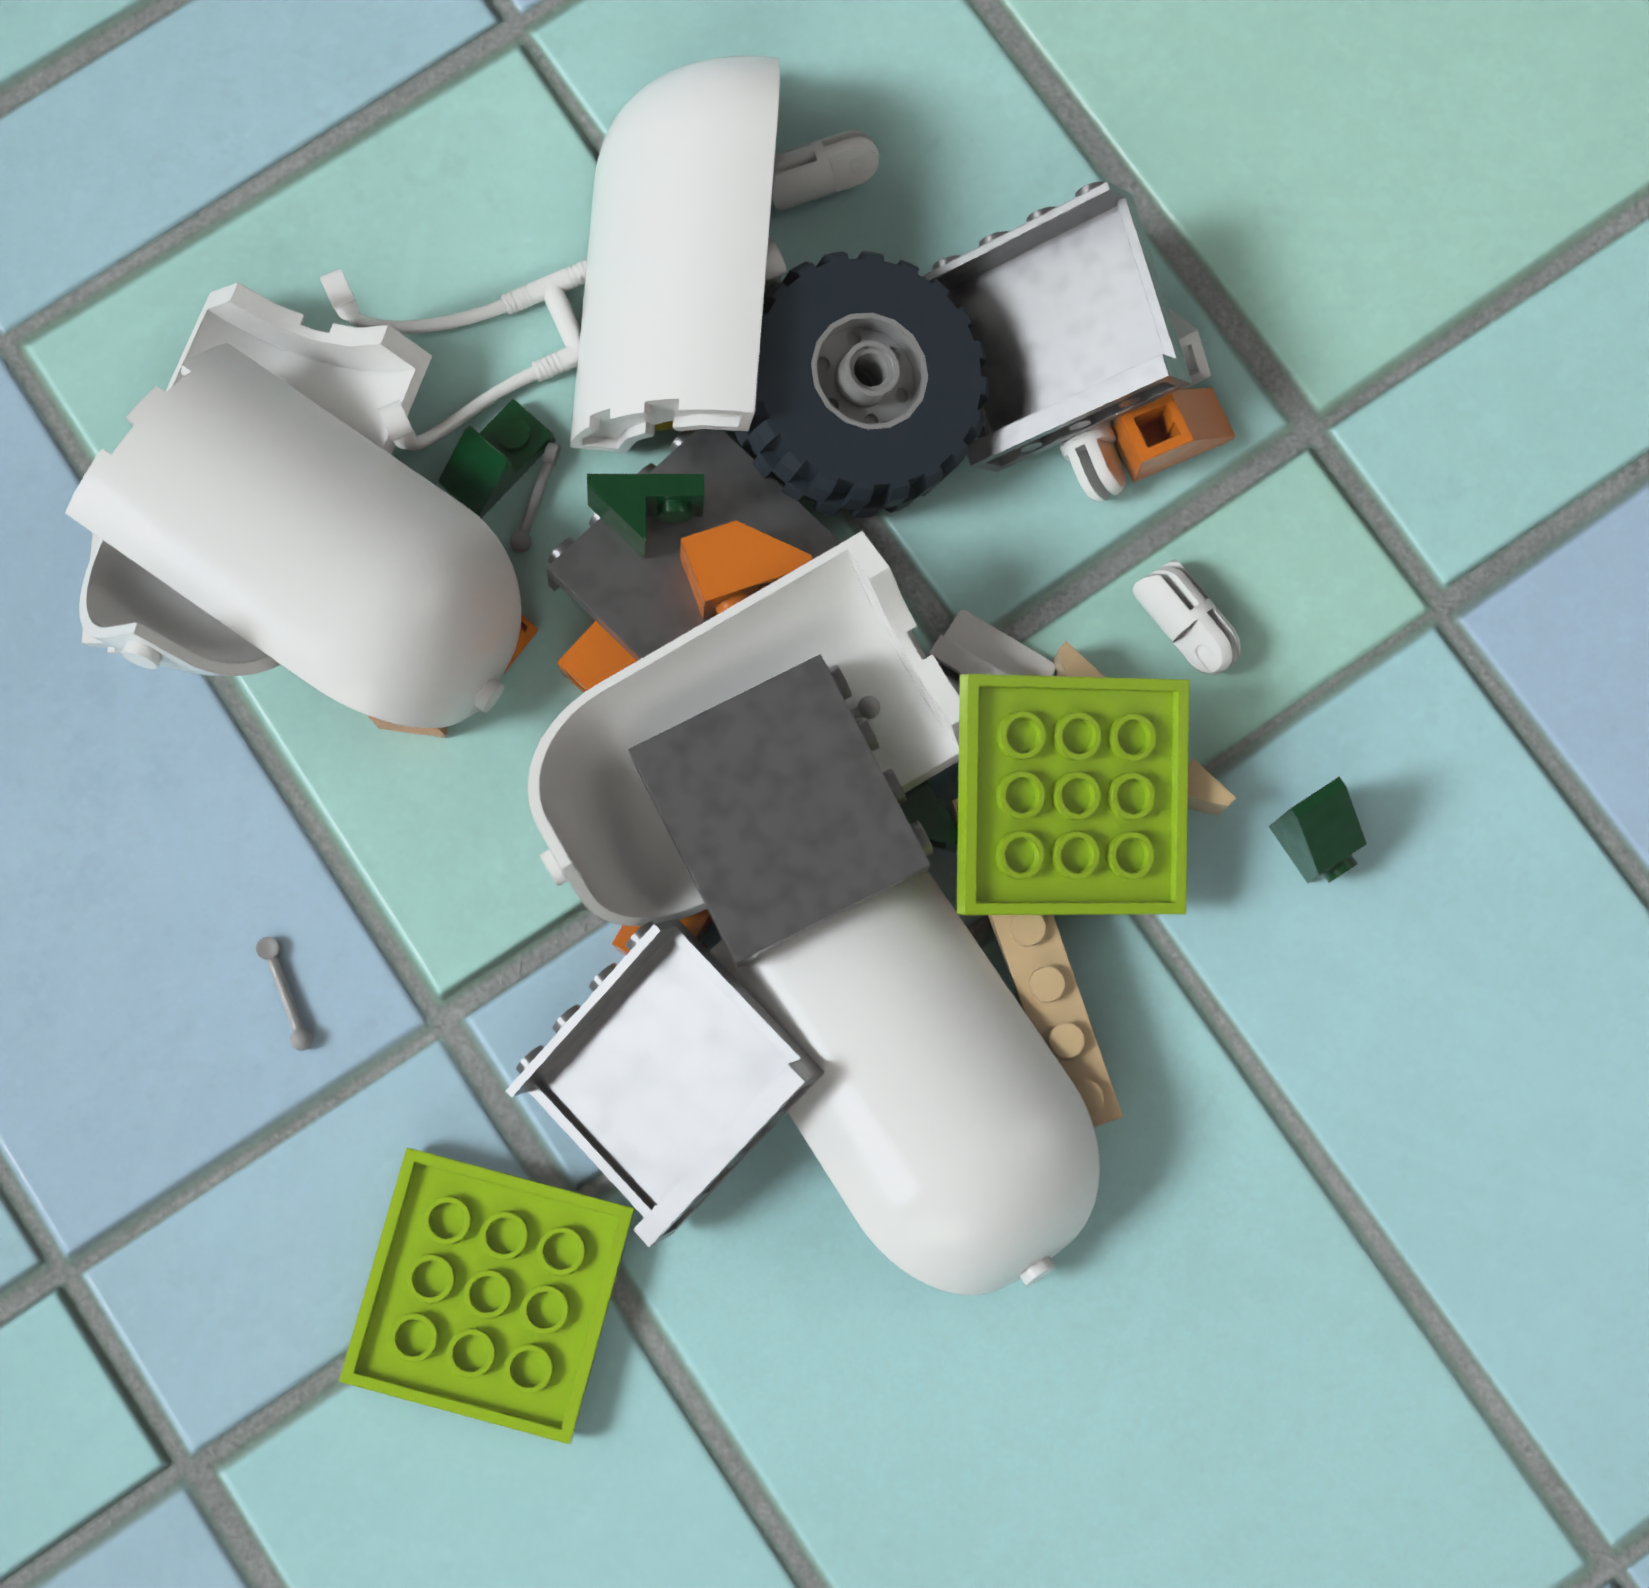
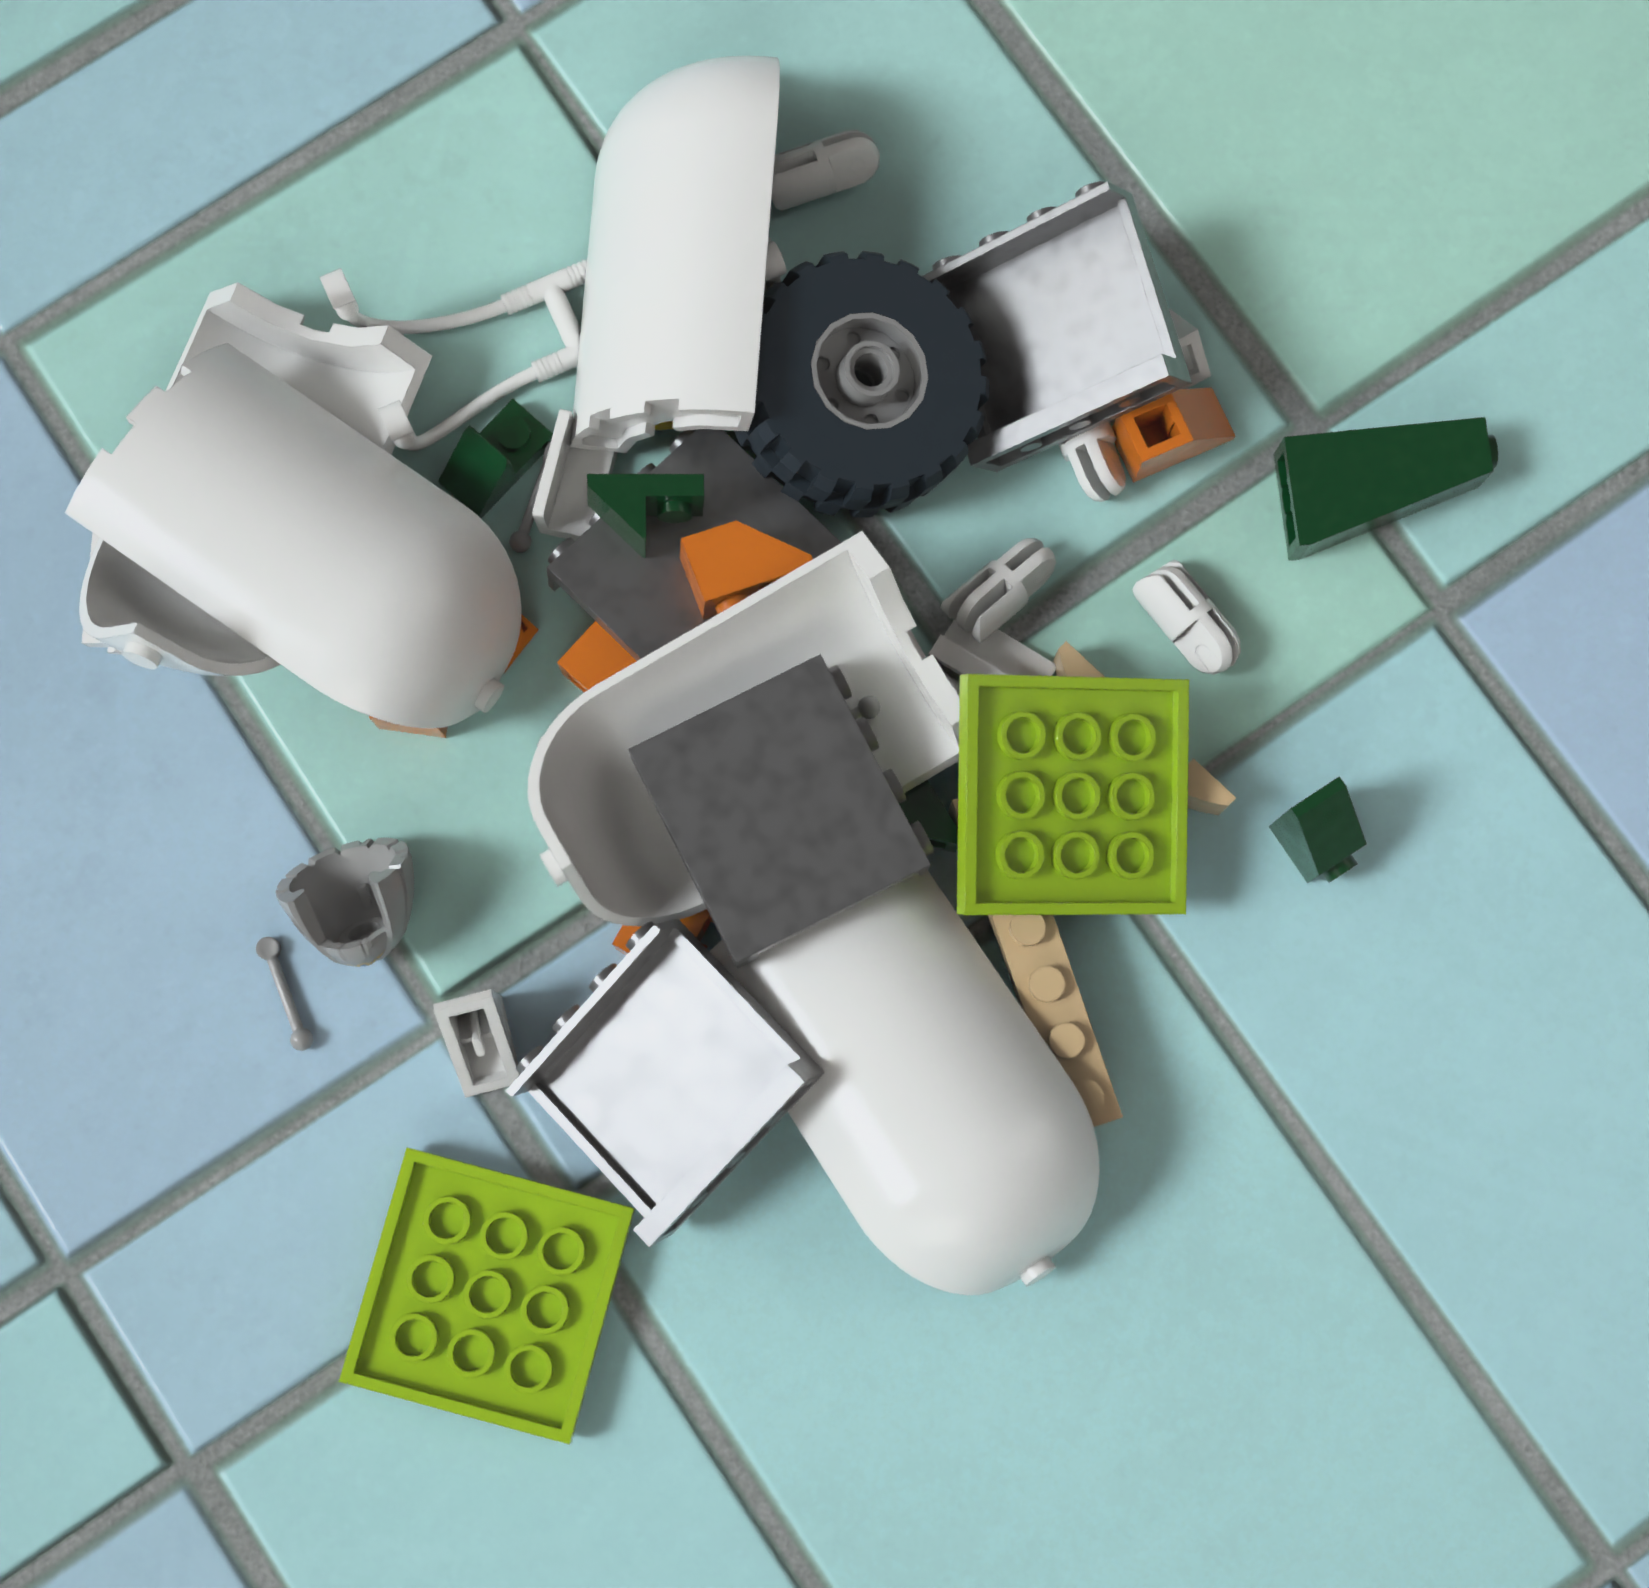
(352, 899): none -> light grey hair
(478, 1041): none -> white slope
(562, 498): none -> white panel
(1000, 588): none -> white arm
(1370, 477): none -> dark green slope

